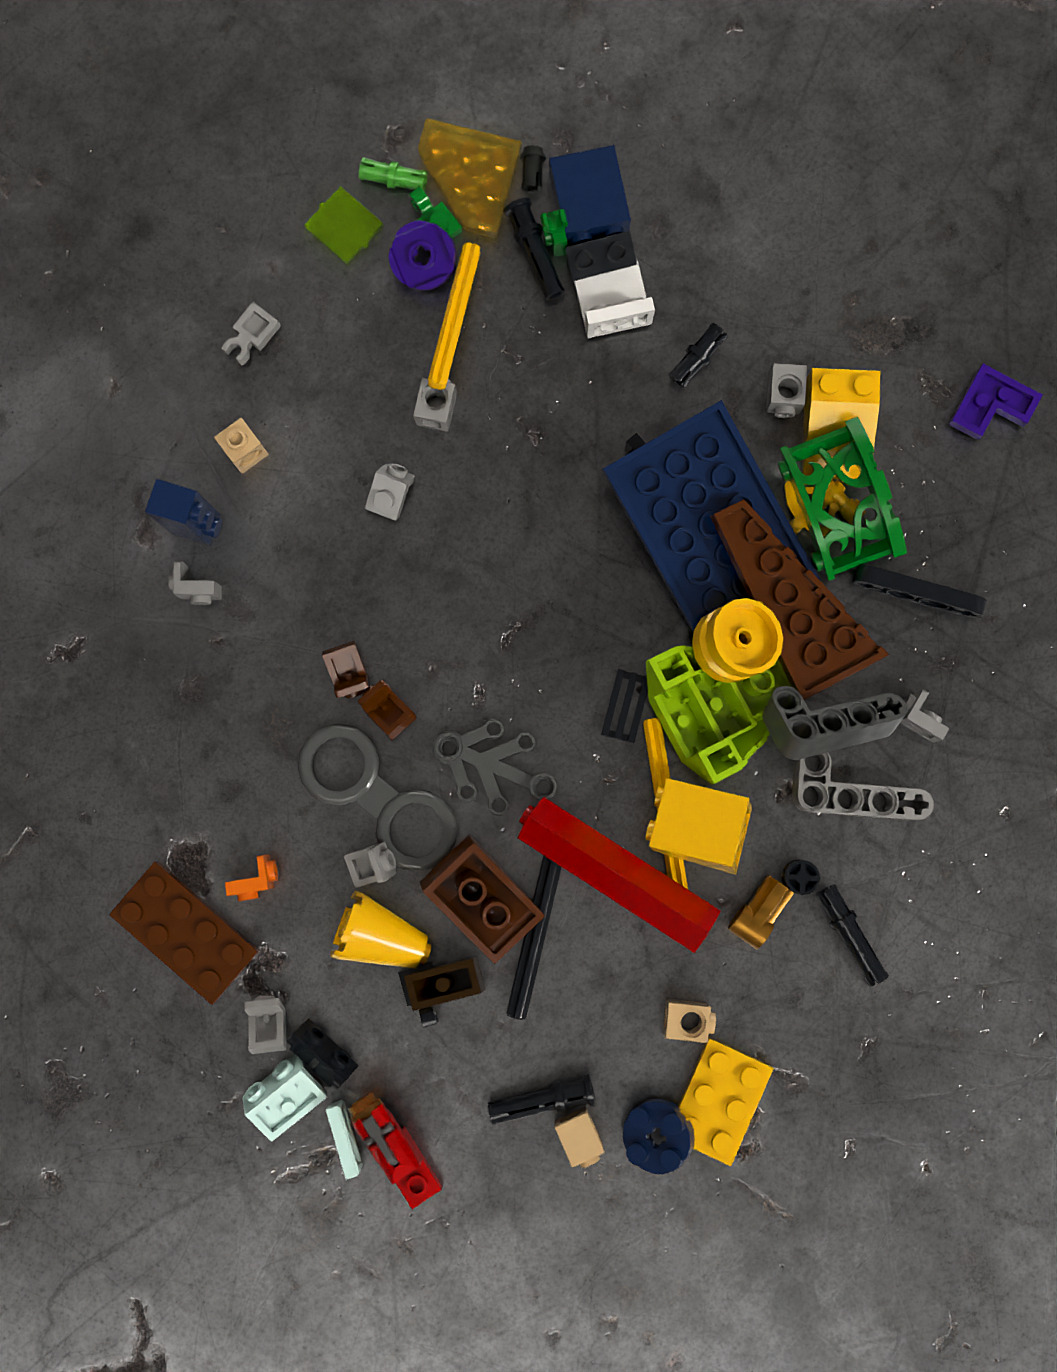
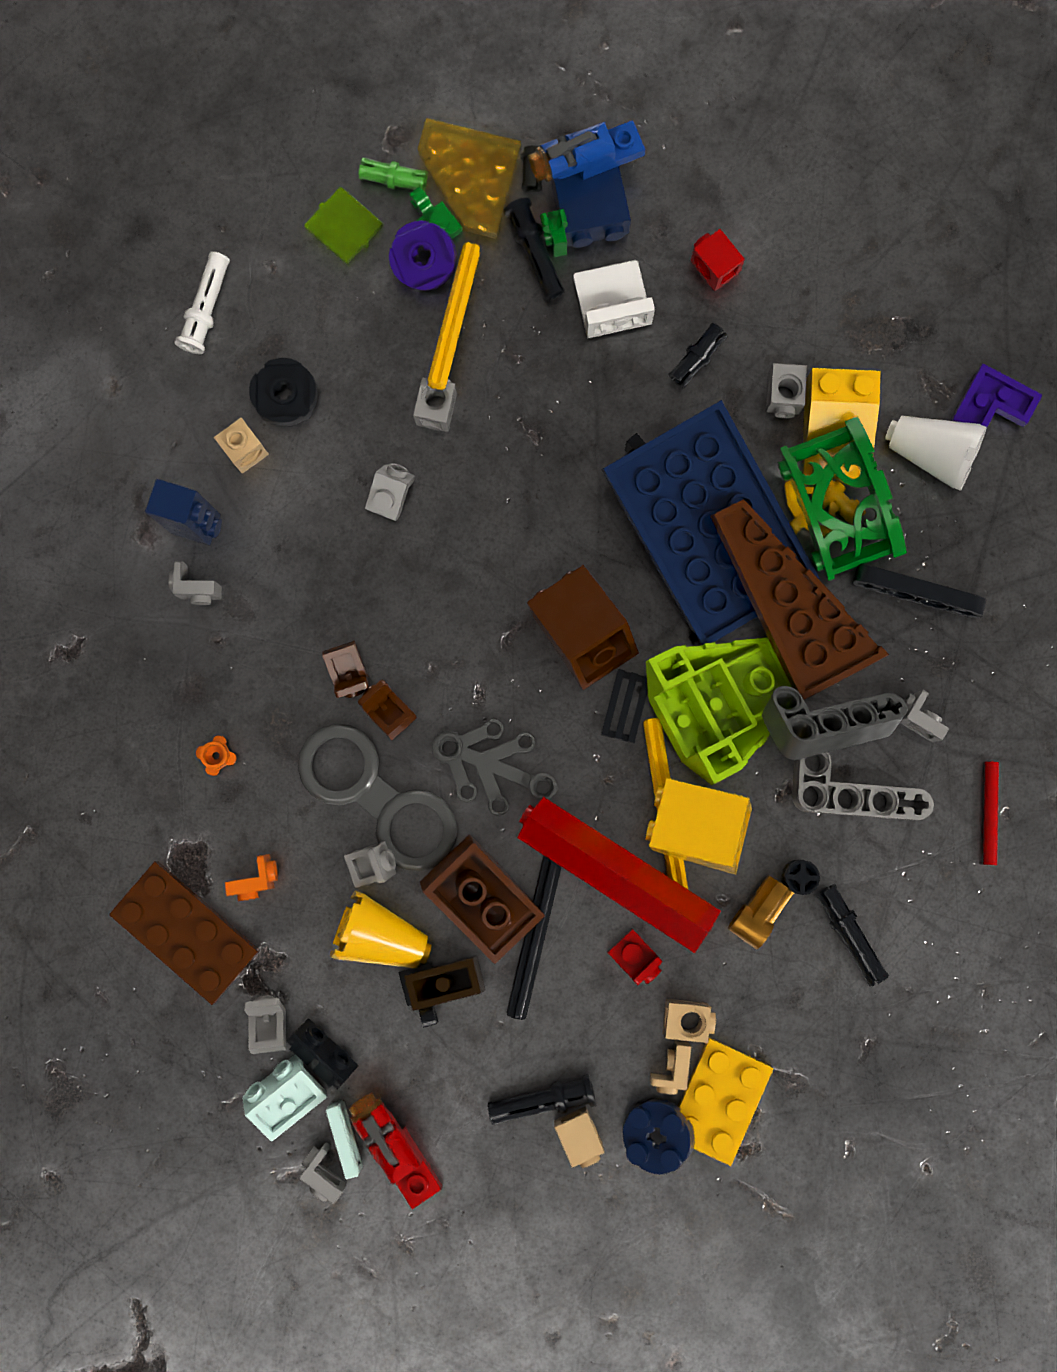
(196, 317): none -> white pin
(206, 752): none -> orange plate
(253, 329): light grey plate -> none
(270, 379): none -> black plate
(322, 1181): none -> light grey bracket
(583, 626): none -> reddish brown slope
(587, 152): none -> blue plate
(600, 256): black hinge -> none
(636, 958): none -> red bracket
(678, 1063): none -> tan bracket
(716, 259): none -> red brick
(737, 640): yellow wheel -> none
(938, 446): none -> white cone
(990, 831): none -> red bar

